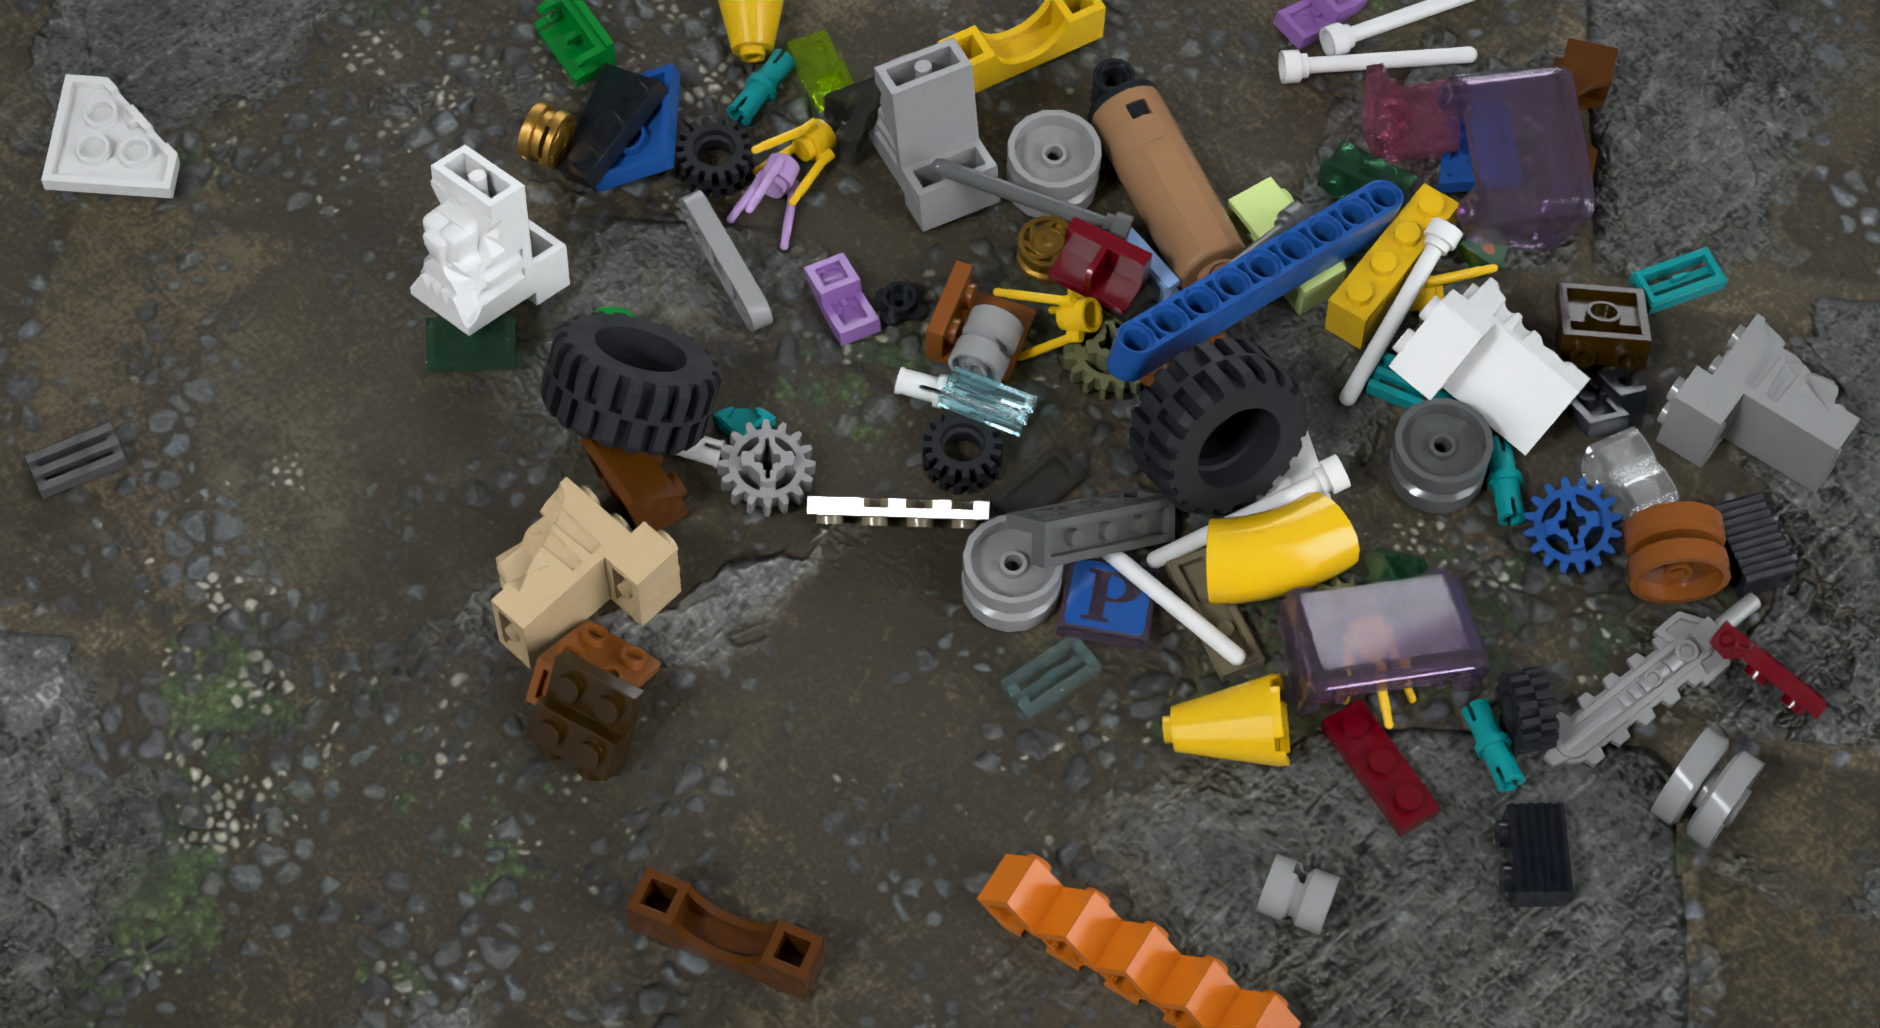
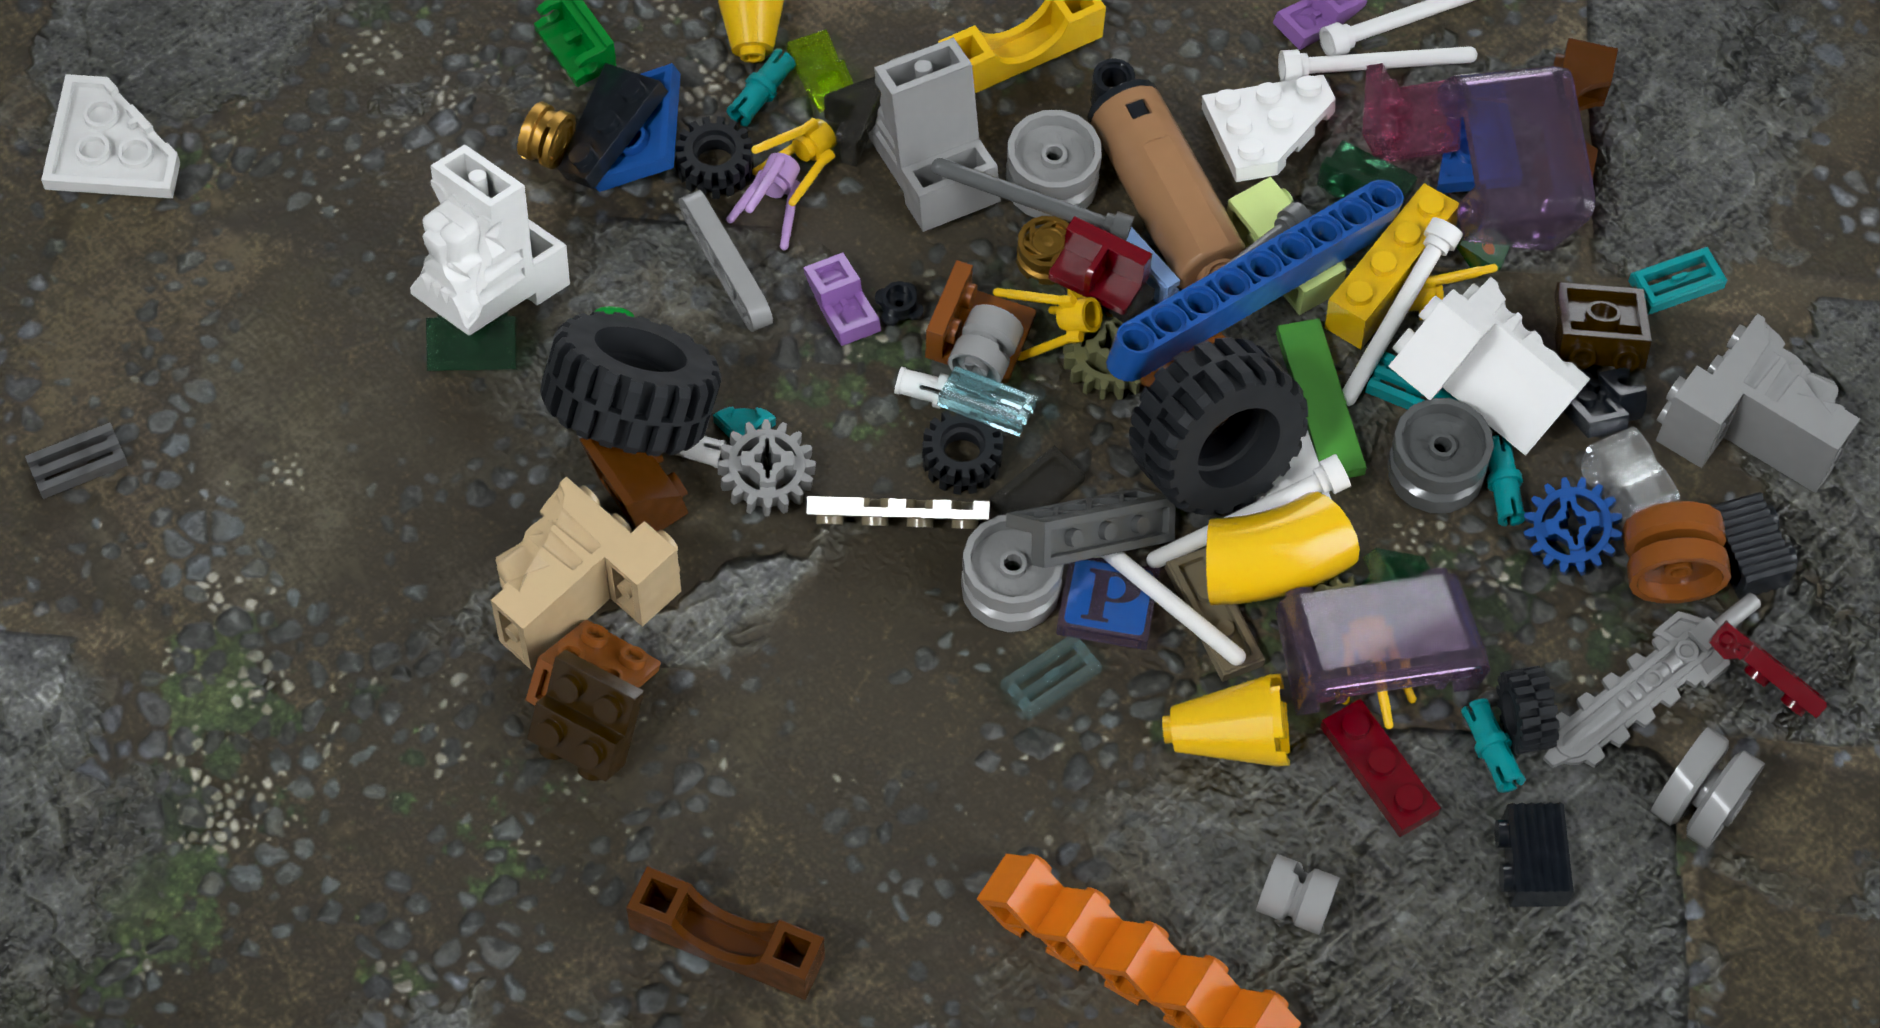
(1267, 122): none -> white plate
(1328, 417): none -> bright green tile

